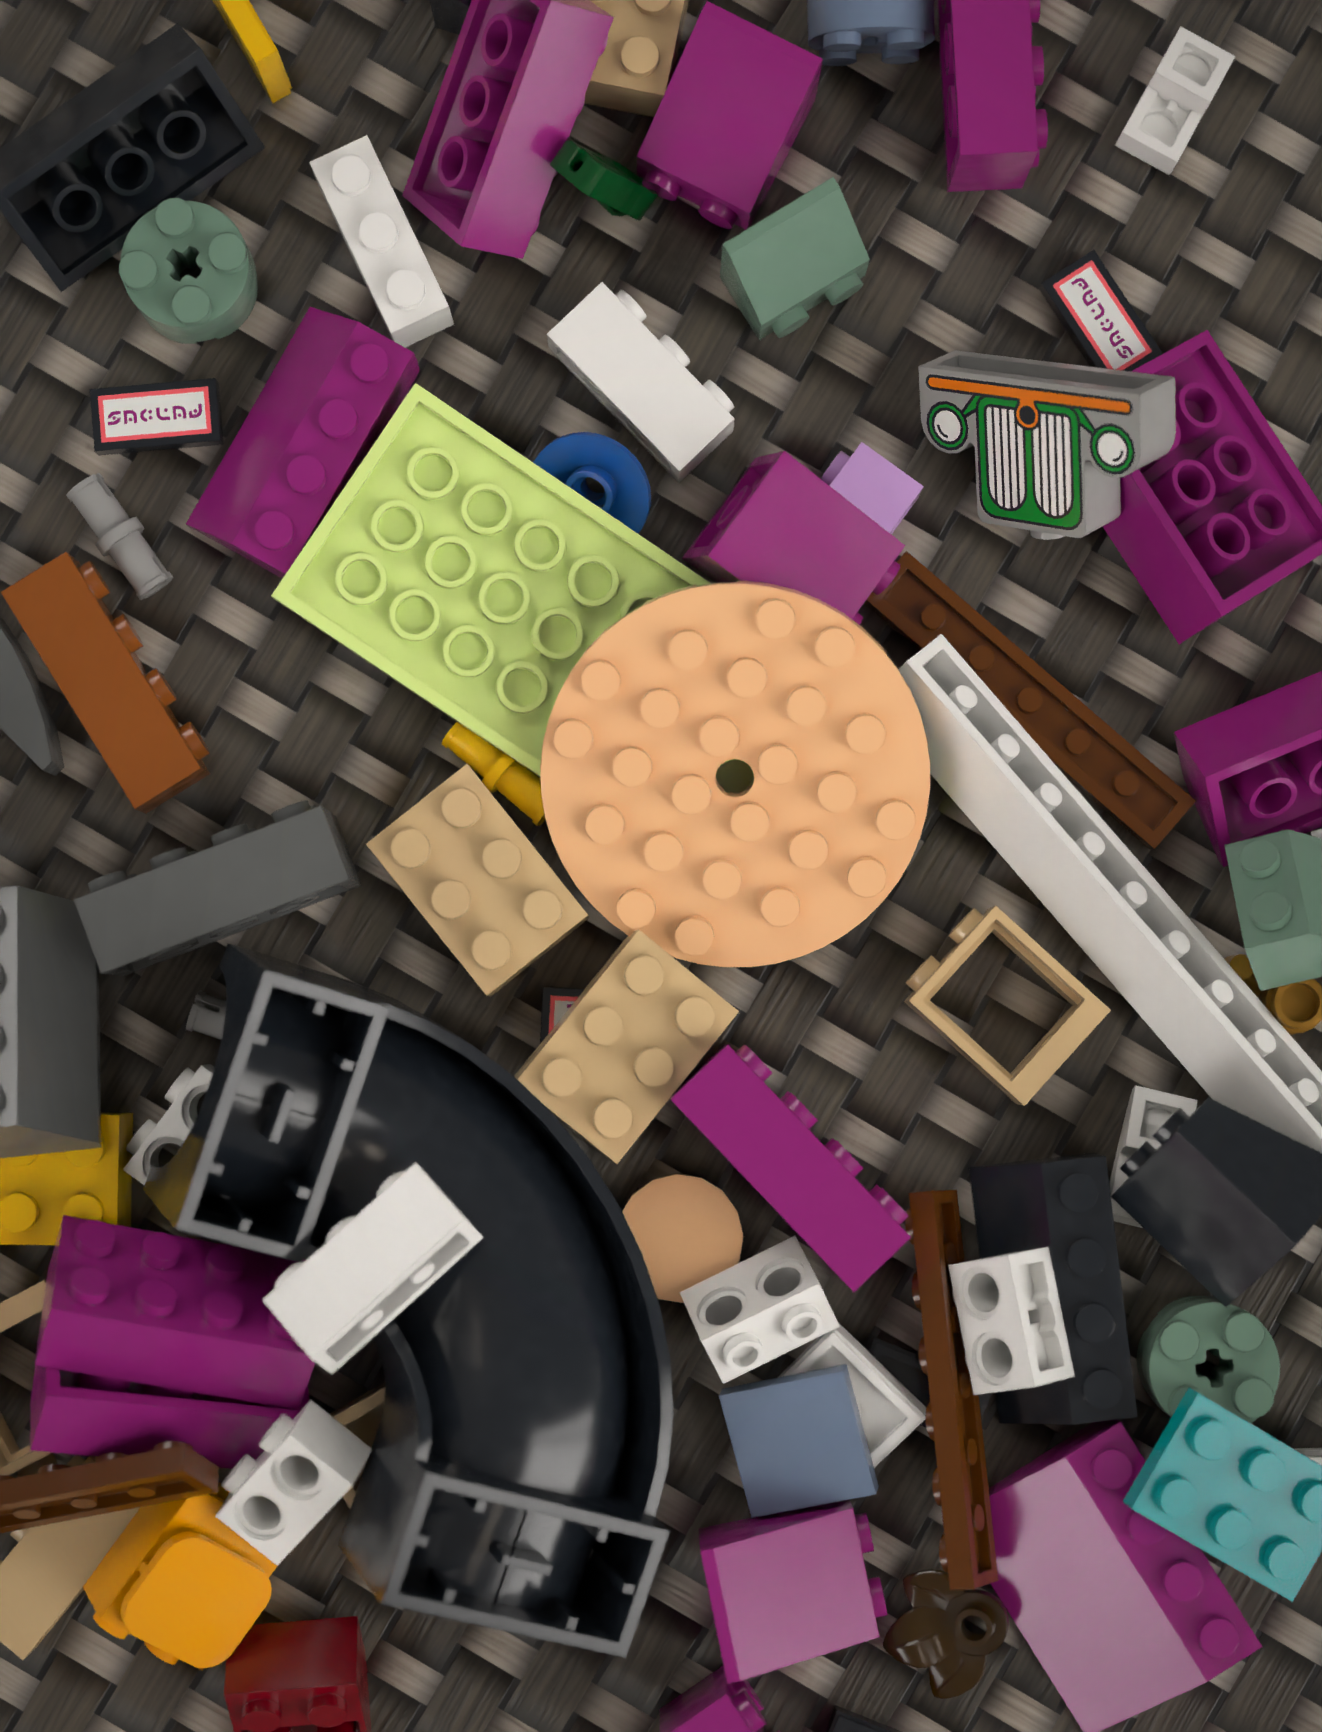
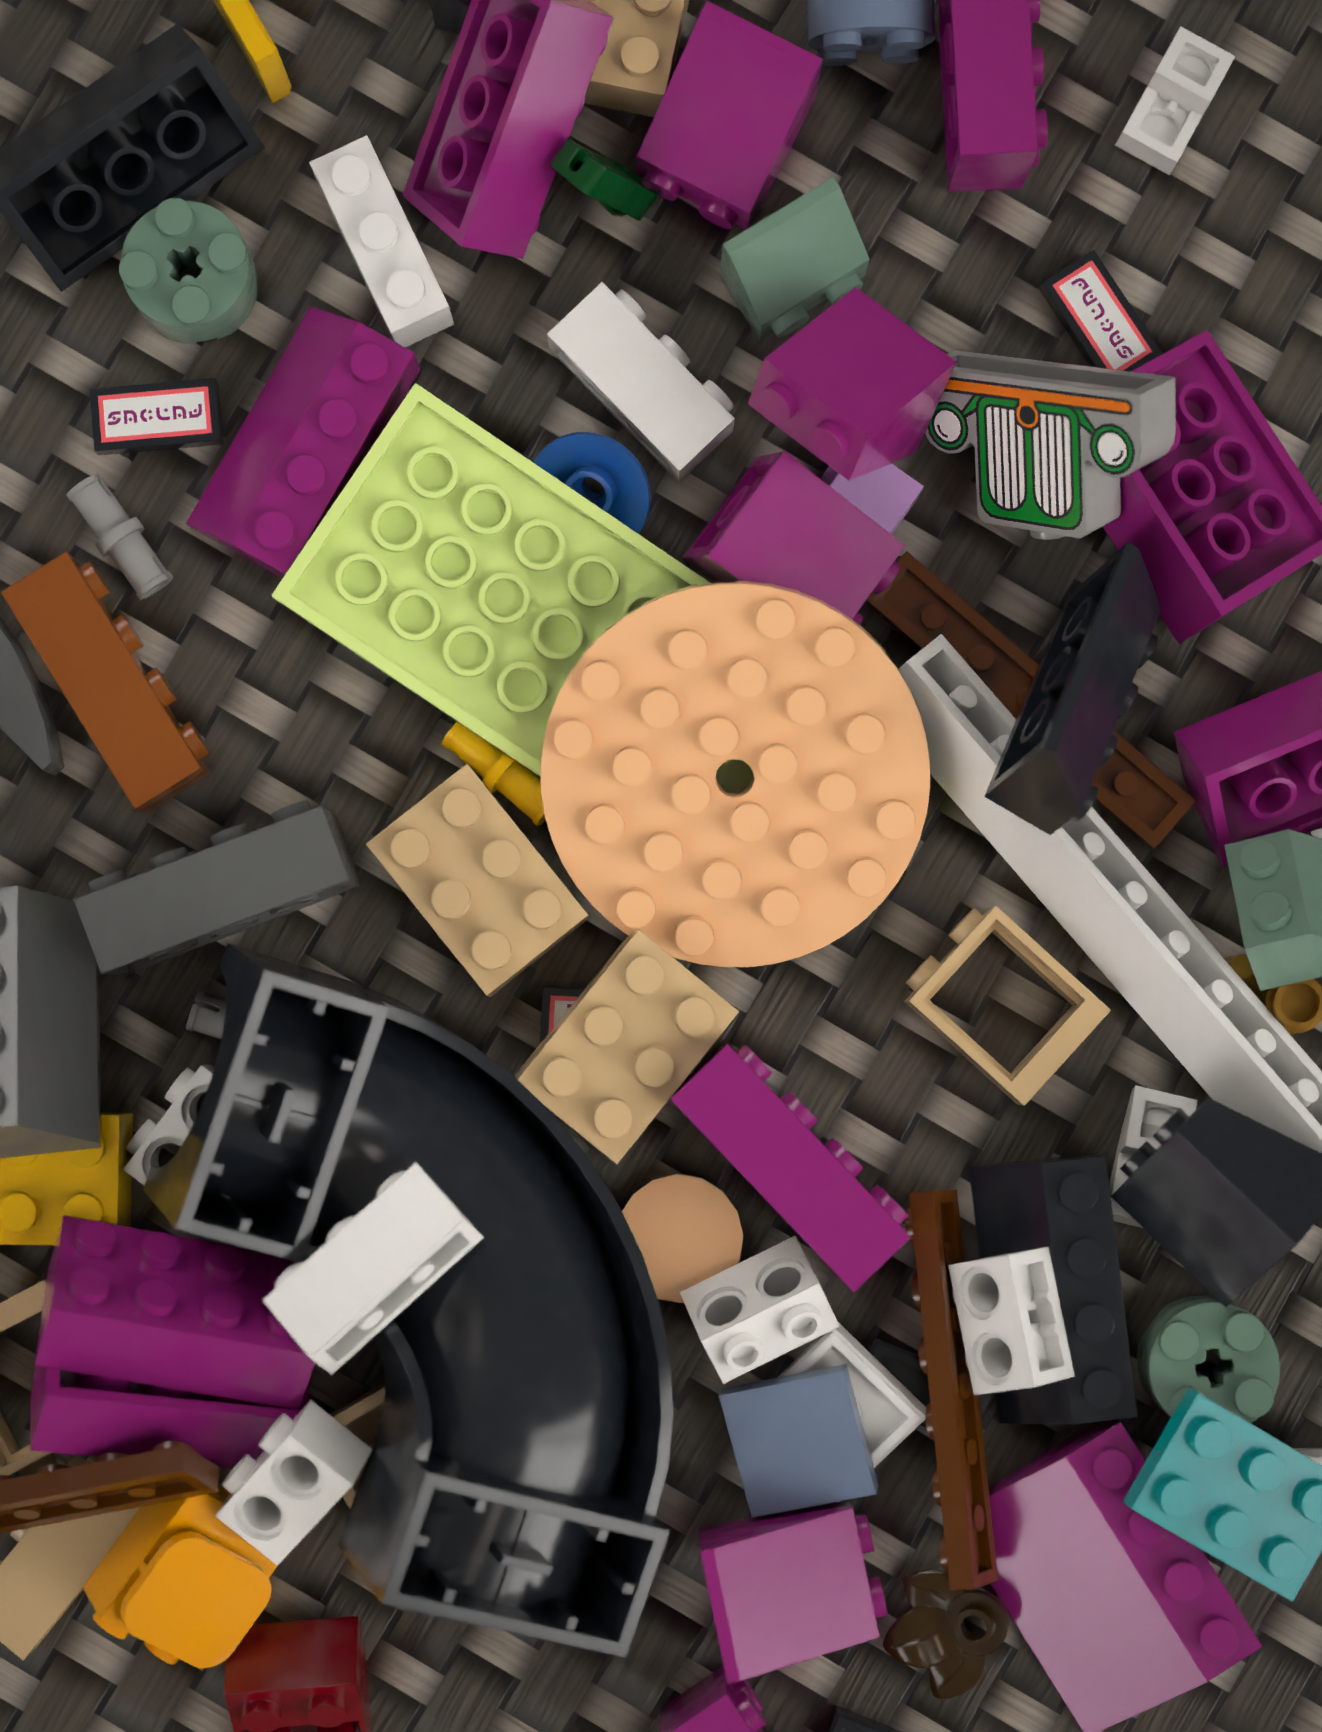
(854, 386): none -> magenta slope
(1079, 695): none -> black slope

